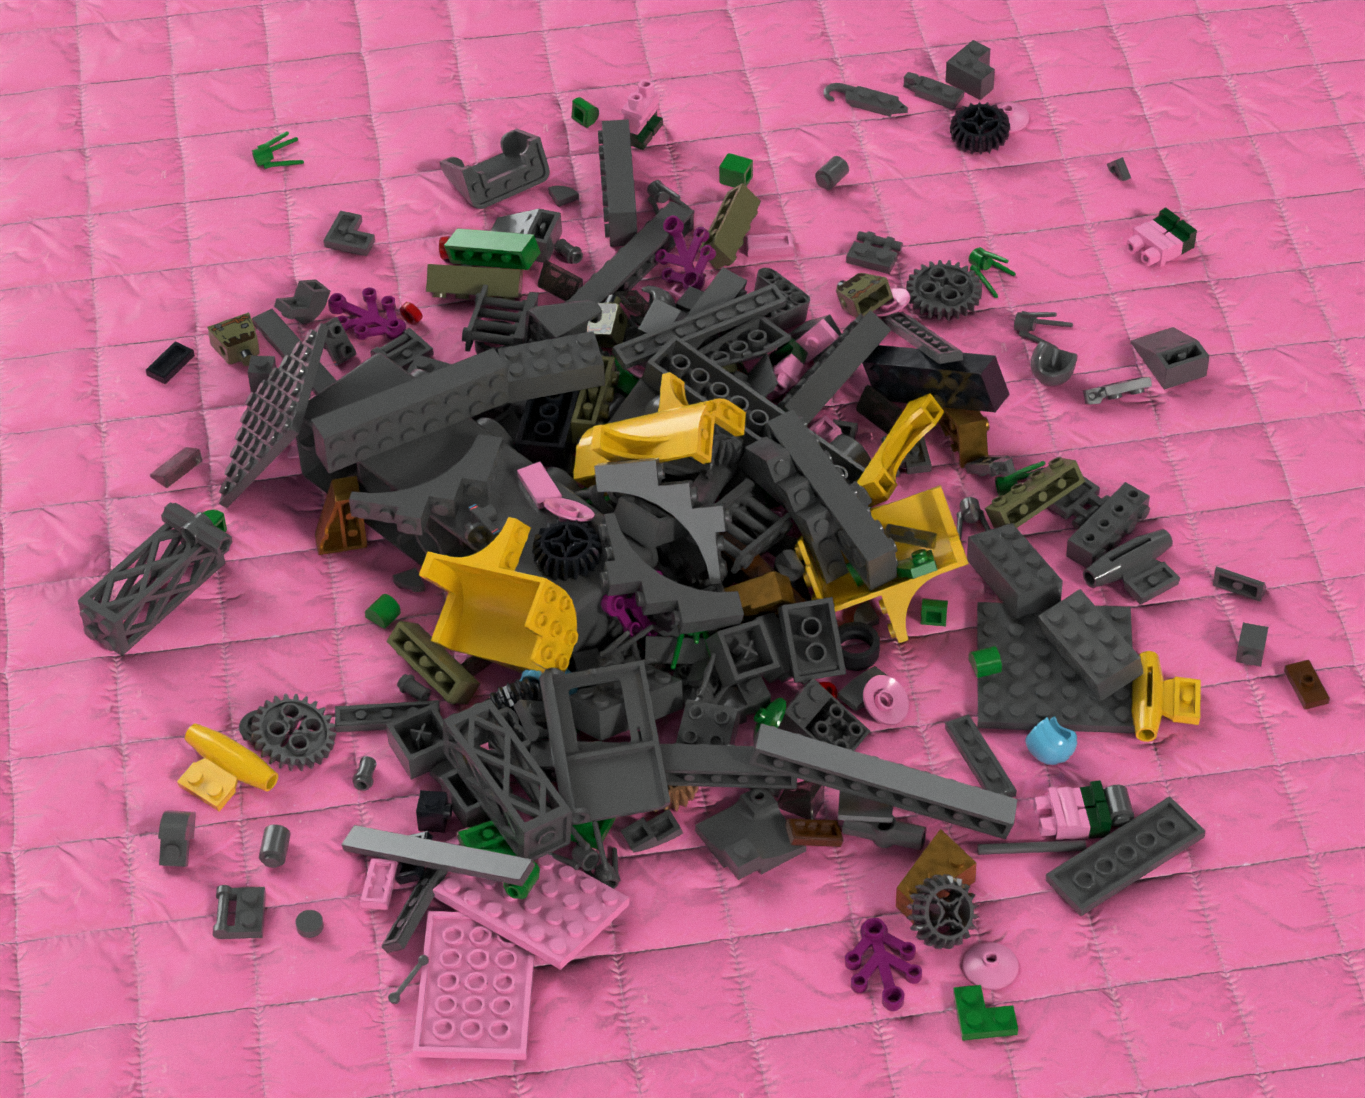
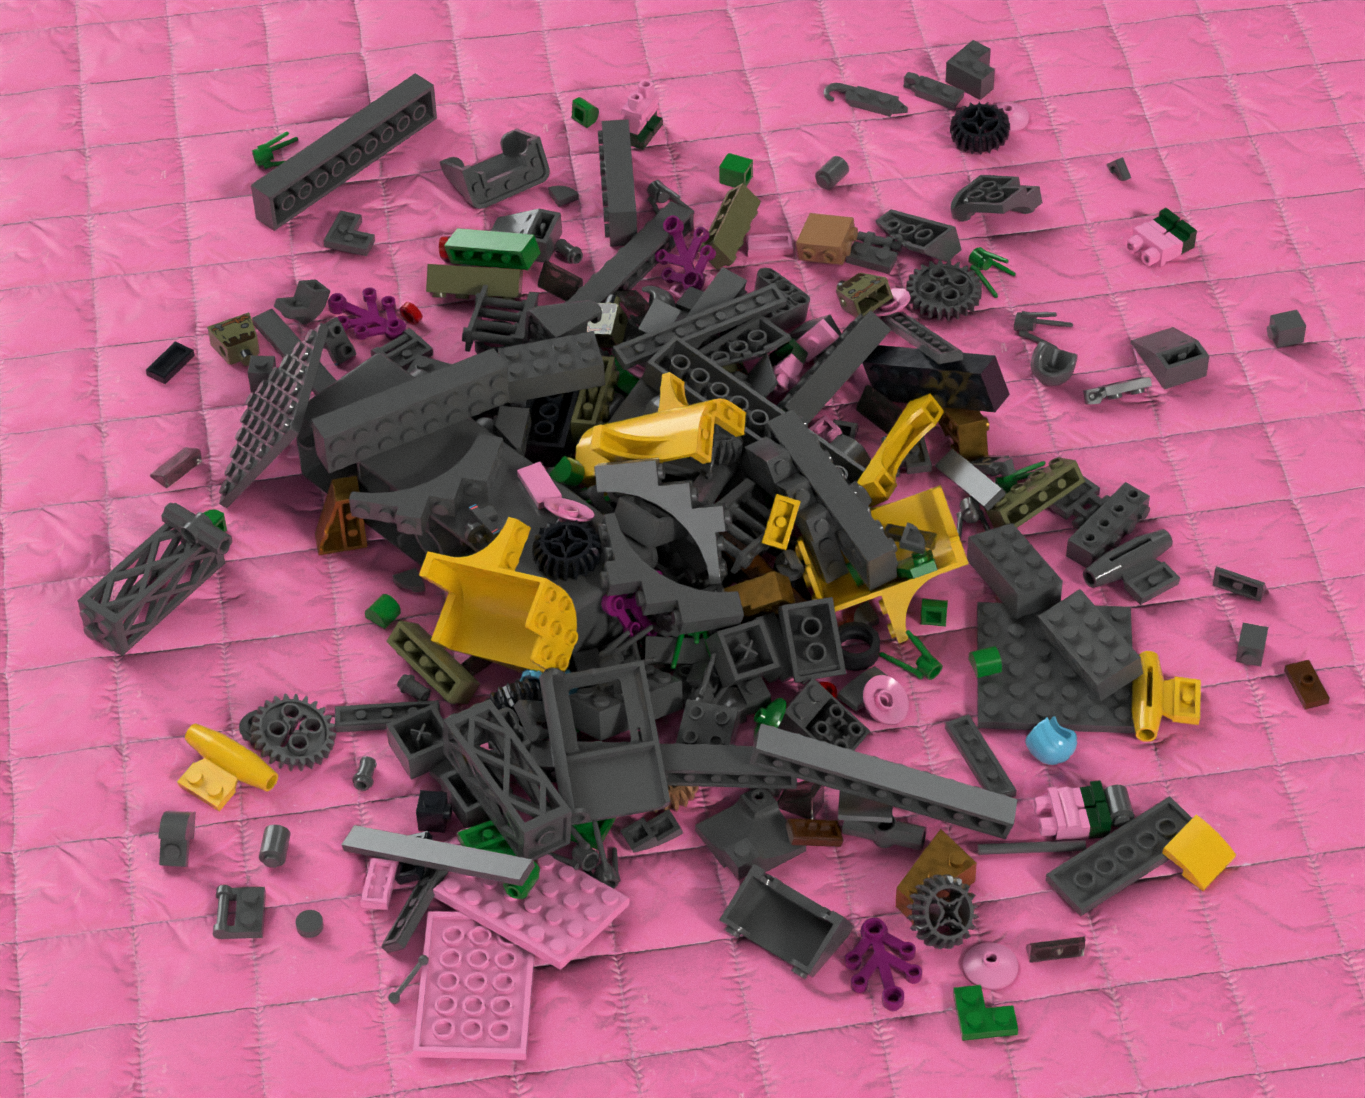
(344, 152): none -> dark grey brick
(513, 426): none -> dark grey slope
(568, 472): none -> green brick
(781, 522): none -> yellow slope
(785, 922): none -> dark grey windscreen
(826, 238): none -> medium nougat brick
(912, 539): none -> dark grey tile
(921, 234): none -> dark grey wedge
(927, 663): none -> green plant
(970, 479): none -> tile
(995, 195): none -> dark grey slope
(1056, 949): none -> clear smoke slope
(1199, 852): none -> yellow slope
(1286, 328): none -> dark grey brick

